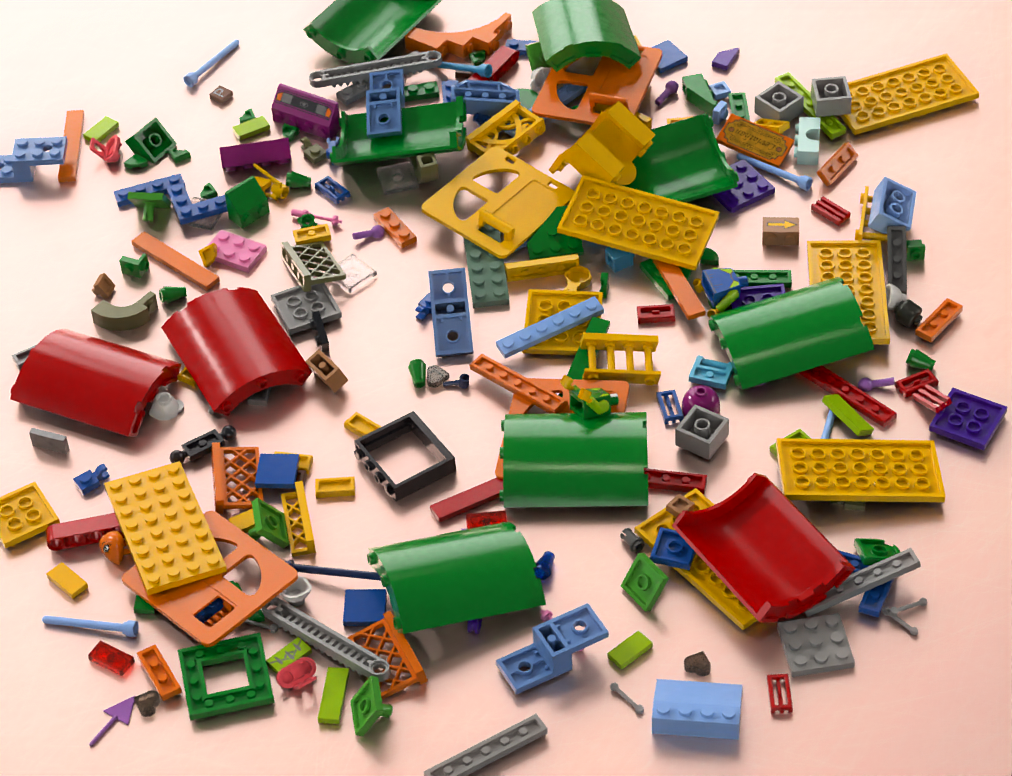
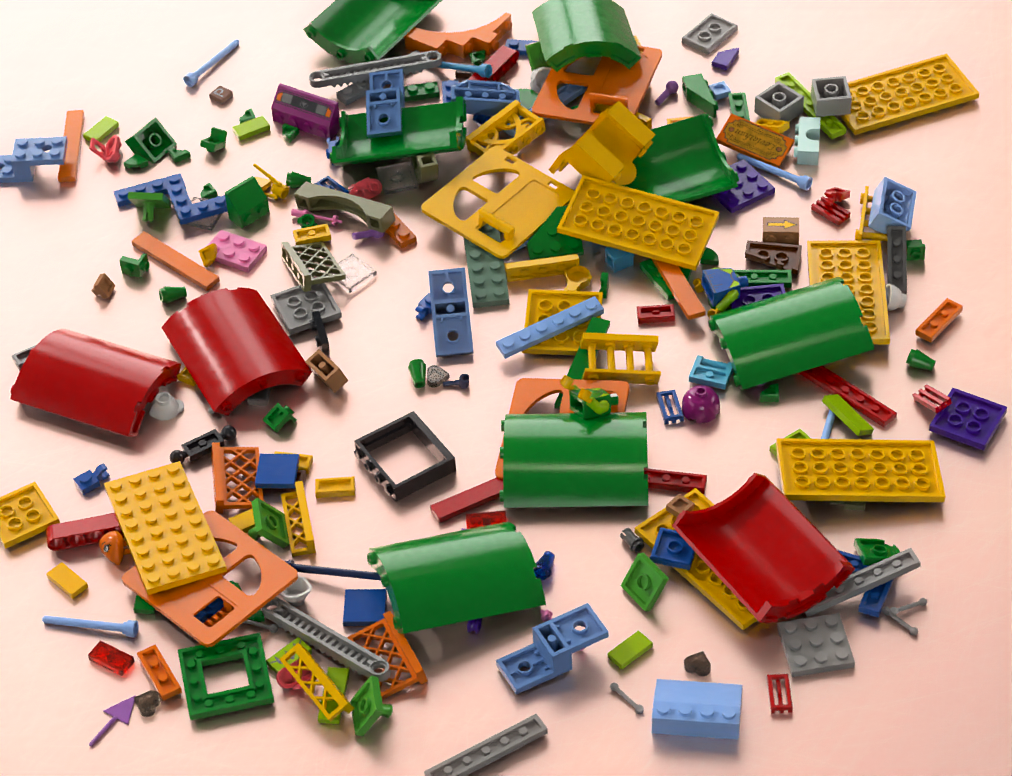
(49, 440): flat silver tile -> none
(125, 317): olive arch -> none
(216, 140): none -> green bracket
(258, 152): magenta slope -> none
(279, 416): none -> green bracket
(313, 153): olive plate -> none
(317, 197): none -> olive arch
(324, 679): none -> yellow fence
(360, 424): yellow tile -> none
(366, 188): none -> coral bracket
(518, 384): orange tile -> none
(671, 56): tile -> none
(702, 432): light grey brick -> none
(709, 33): none -> light grey tile
(720, 112): light blue plate -> none
(770, 394): none -> green tile
(775, 255): none -> reddish brown wing
(836, 195): none -> red plate
(837, 164): orange plate -> none
(867, 384): medium lavender bar -> none
(908, 313): pearl dark grey head -> none
(918, 383): red tile -> none

